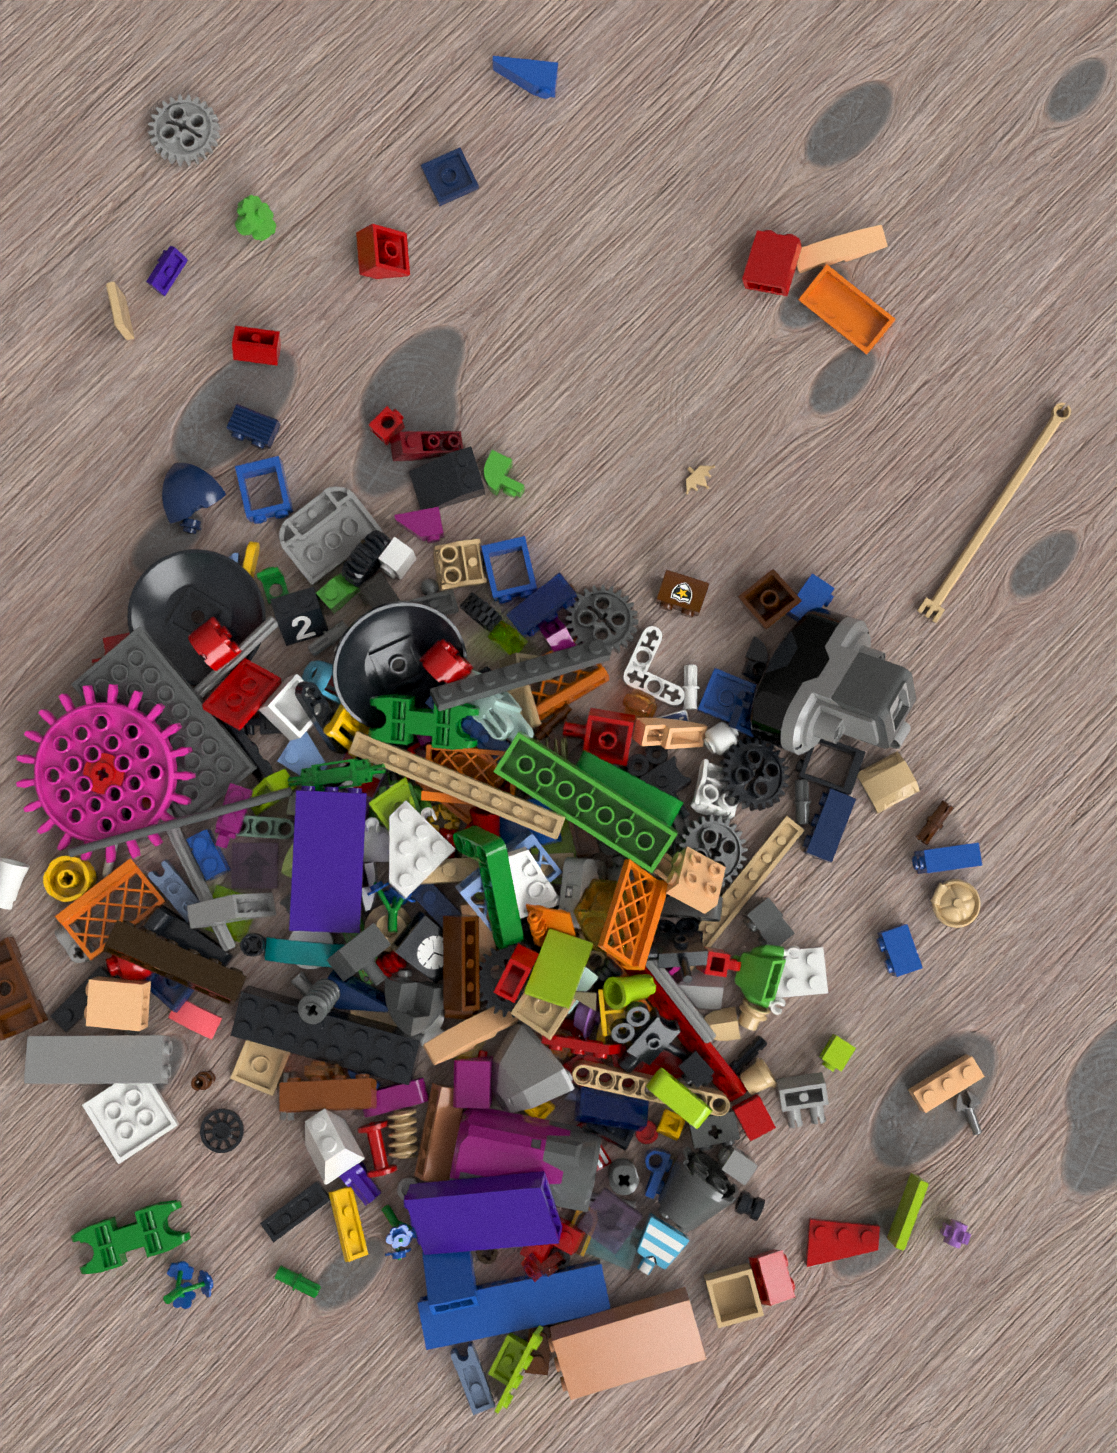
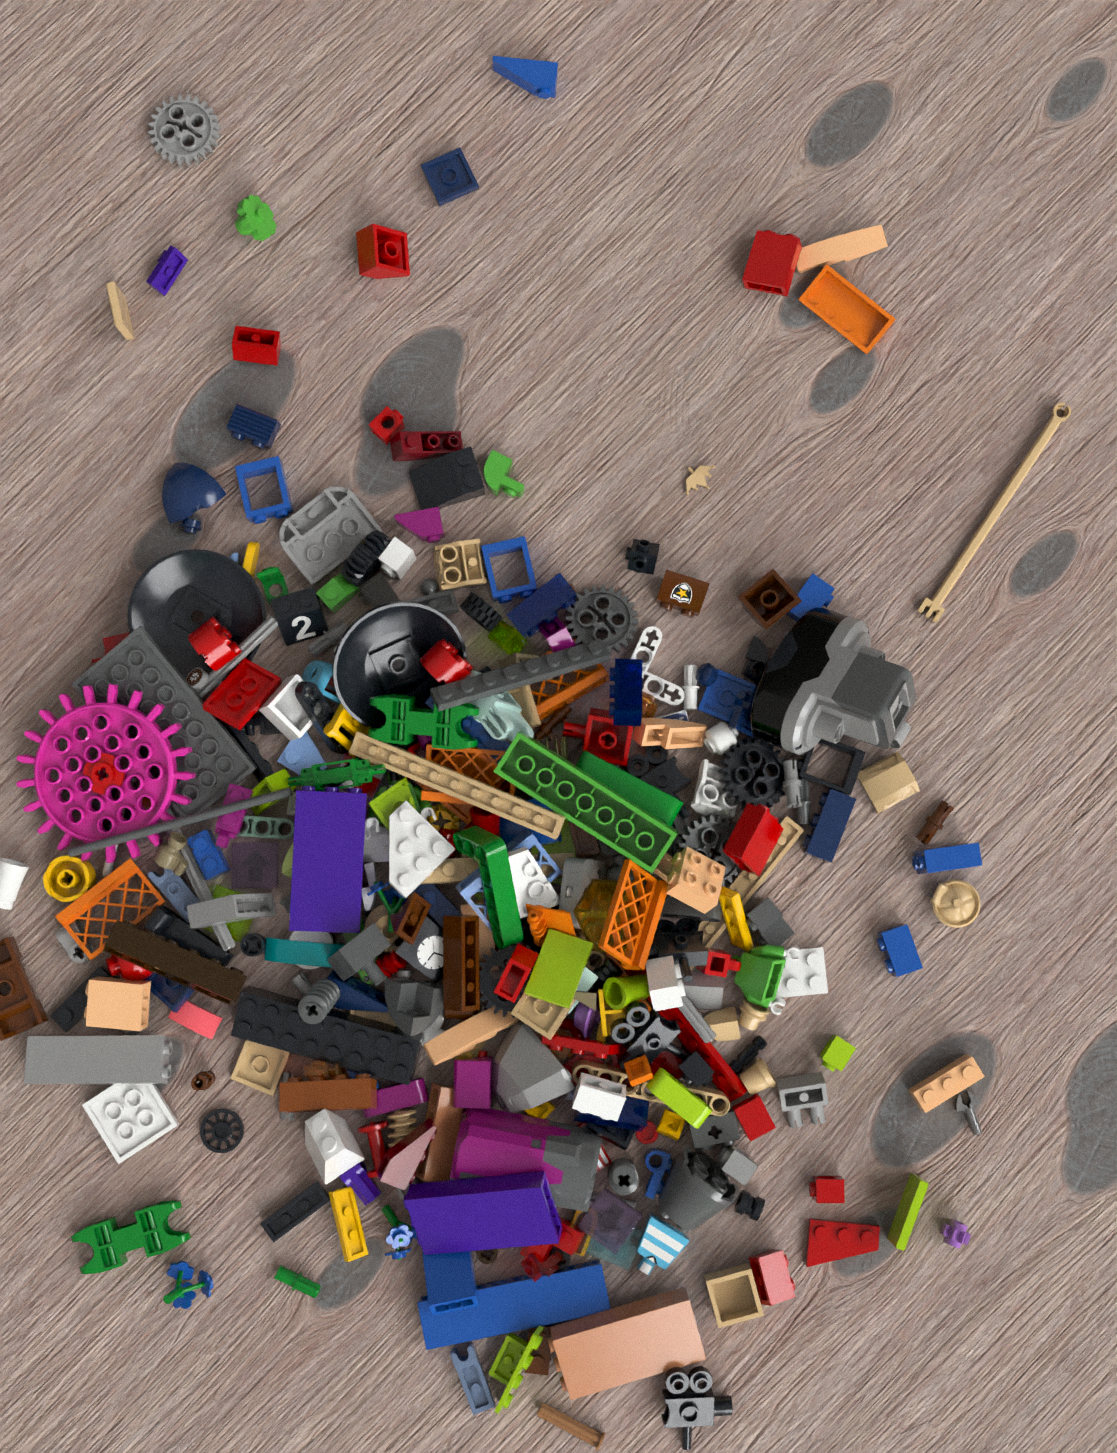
(169, 854): none -> dark tan piece
(197, 678): none -> tile
(403, 1158): none -> slope
(410, 919): none -> reddish brown slope
(571, 1425): none -> medium nougat axle
(599, 1097): none -> white brick
(626, 692): none -> clear blue brick
(638, 1070): none -> orange plate
(642, 556): none -> black brick
(663, 983): none -> white brick
(692, 1405): none -> piece
(706, 674): none -> dark blue tile
(735, 918): none -> yellow tile
(753, 838): none -> red brick
(792, 783): none -> light grey pin
(827, 1189): none -> red brick

